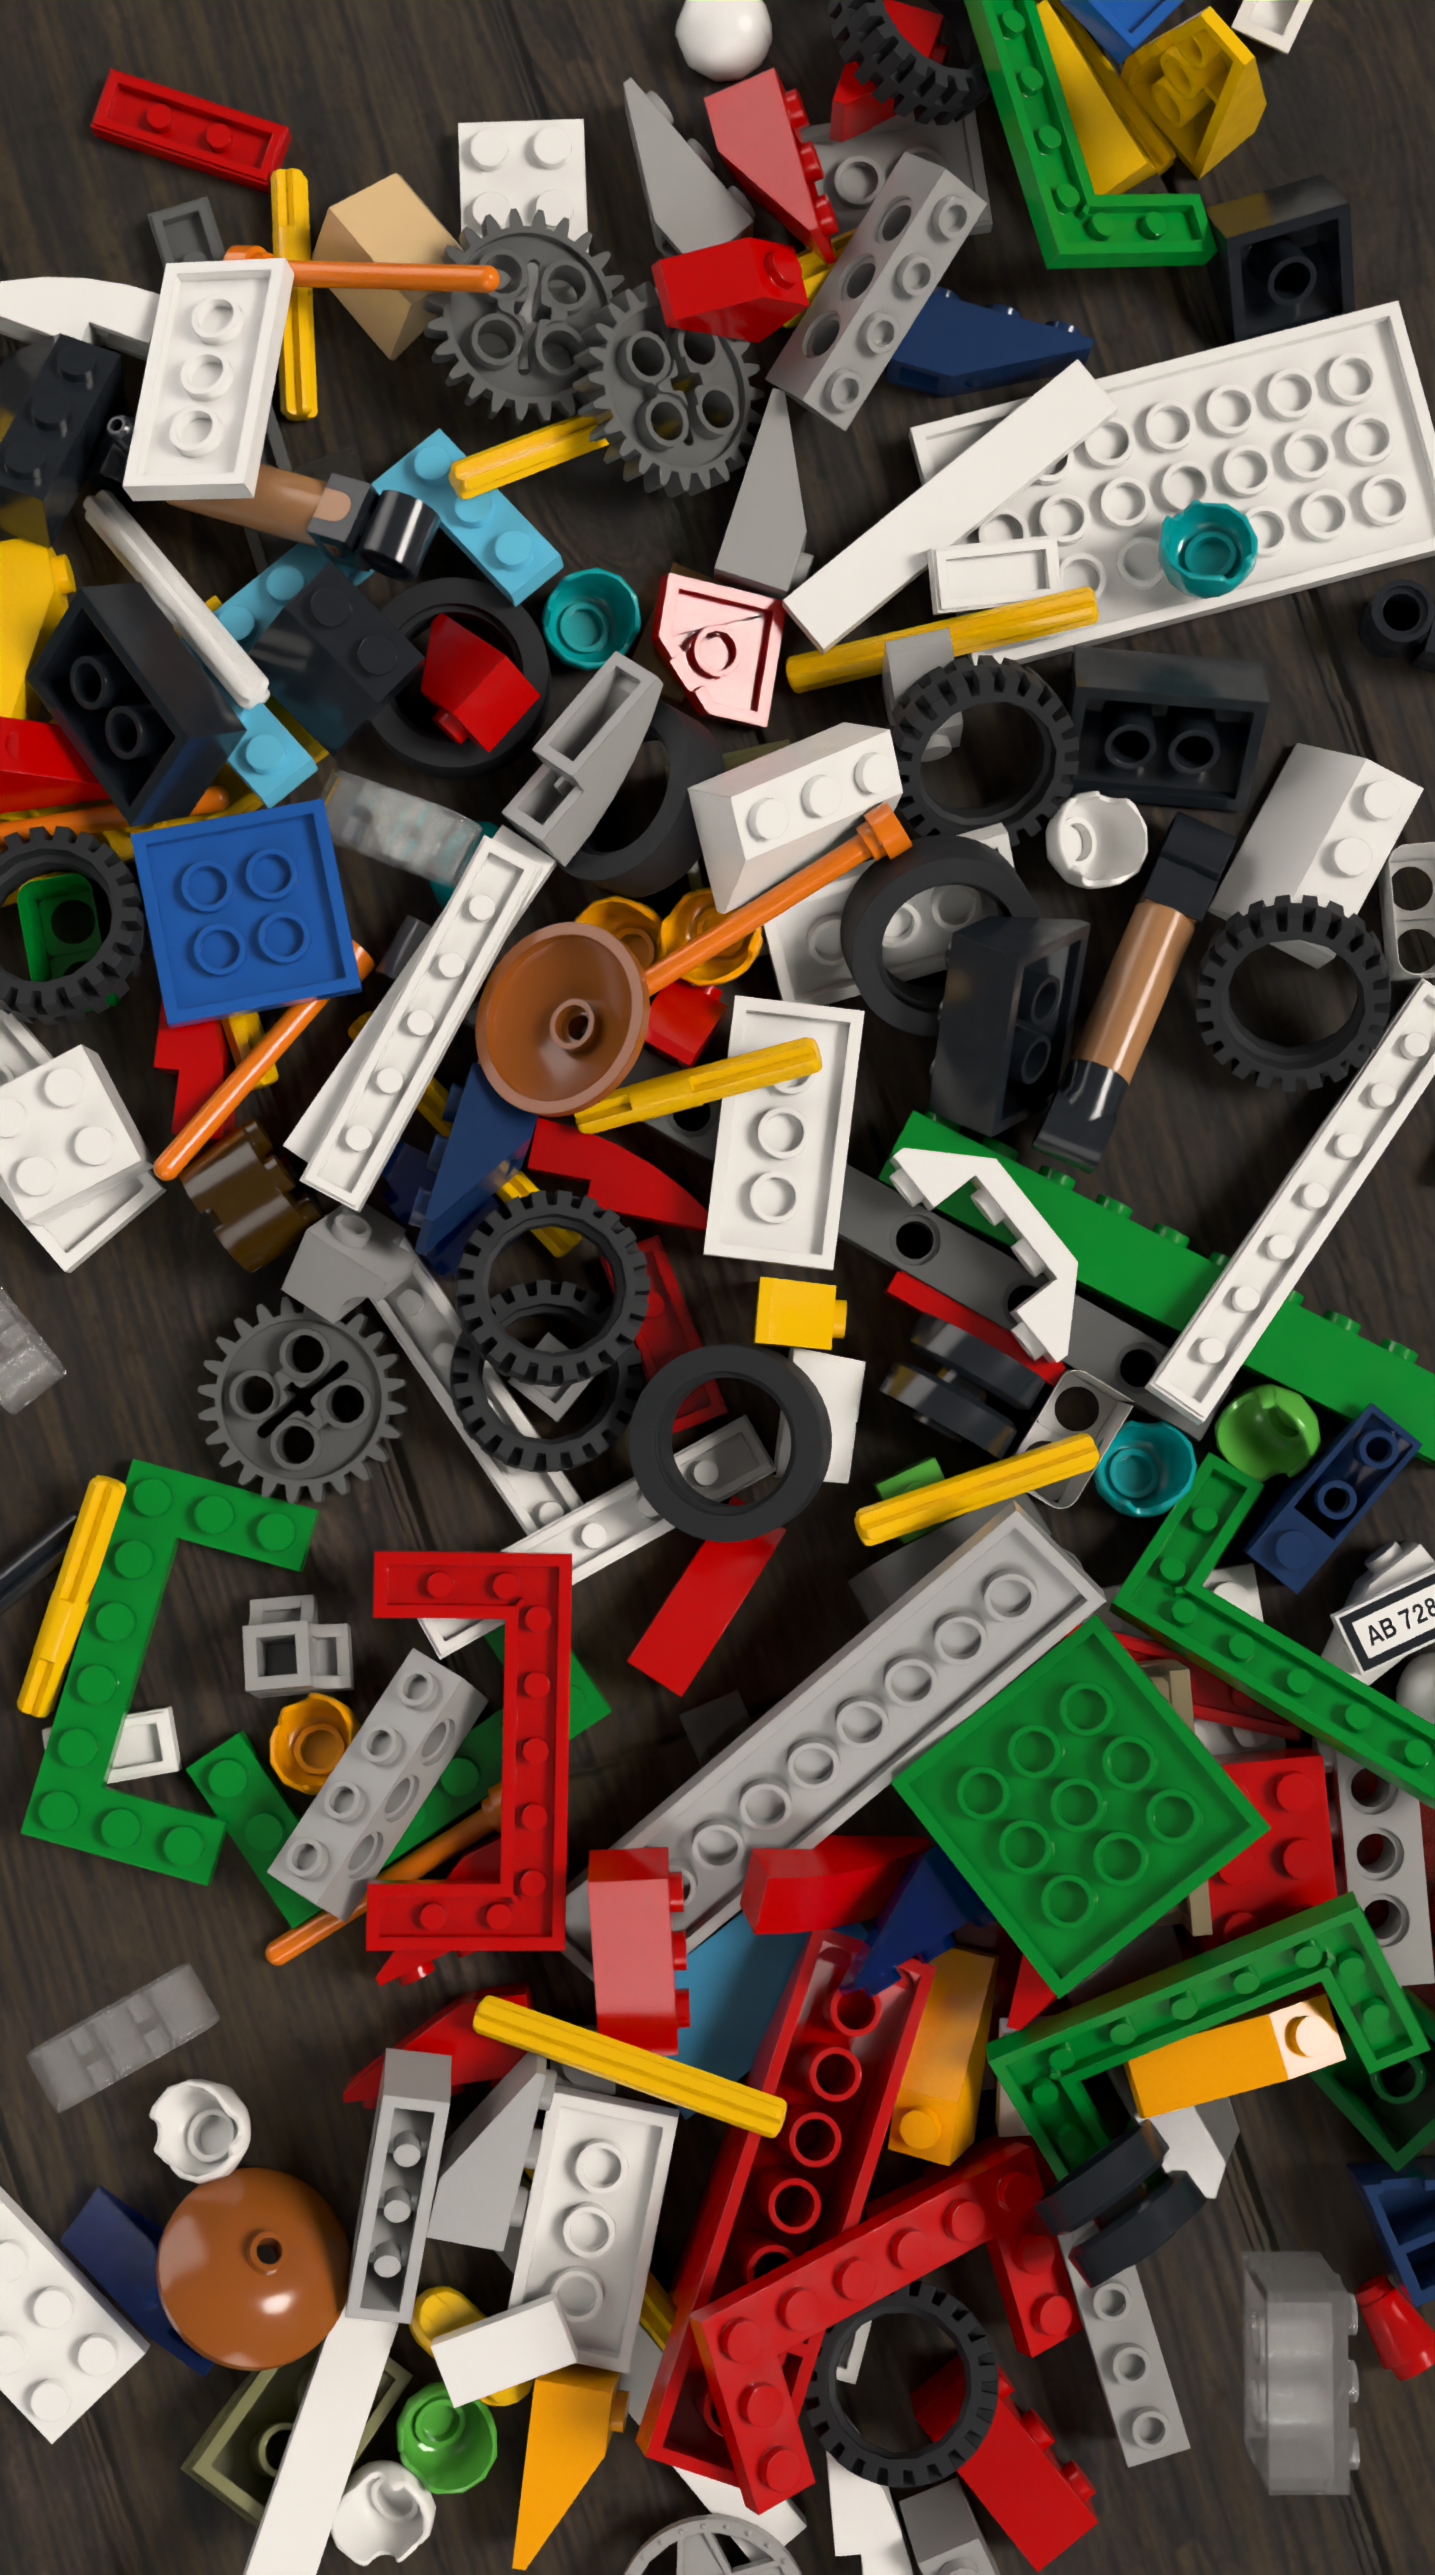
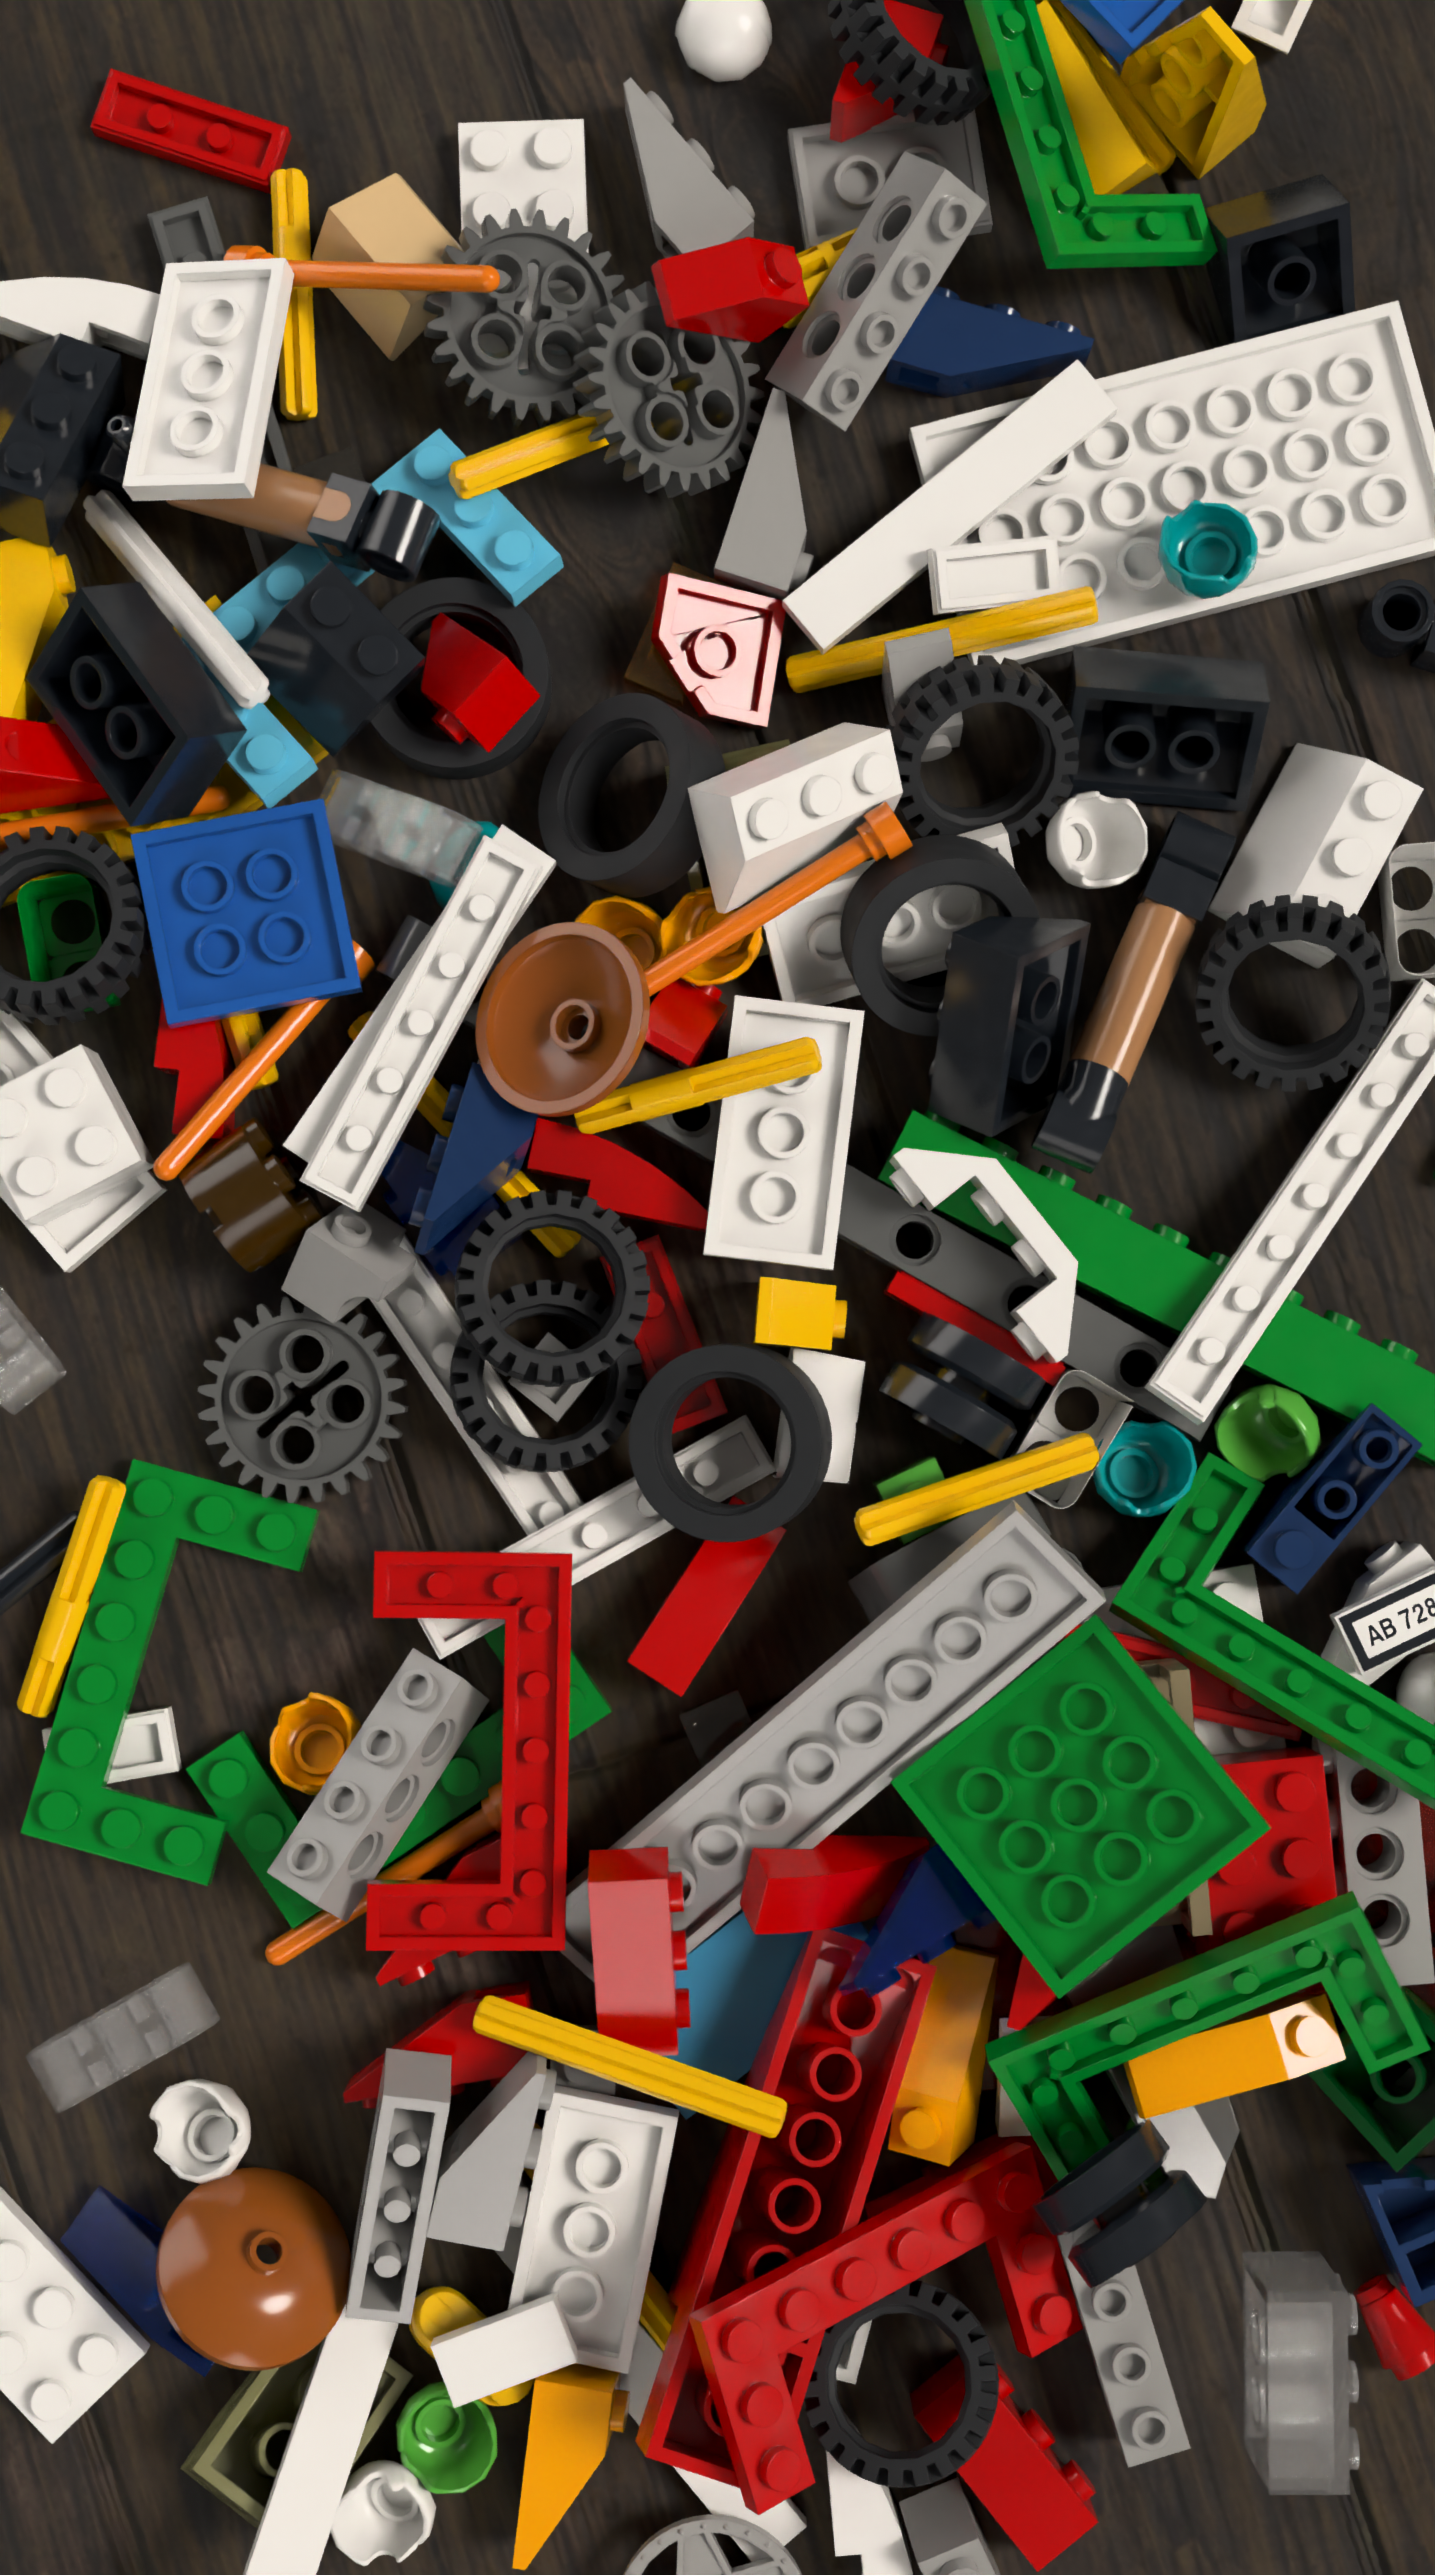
(292, 1652): light grey brick -> none
(585, 758): light grey slope -> none
(590, 618): teal hair -> none
(764, 150): slope -> none

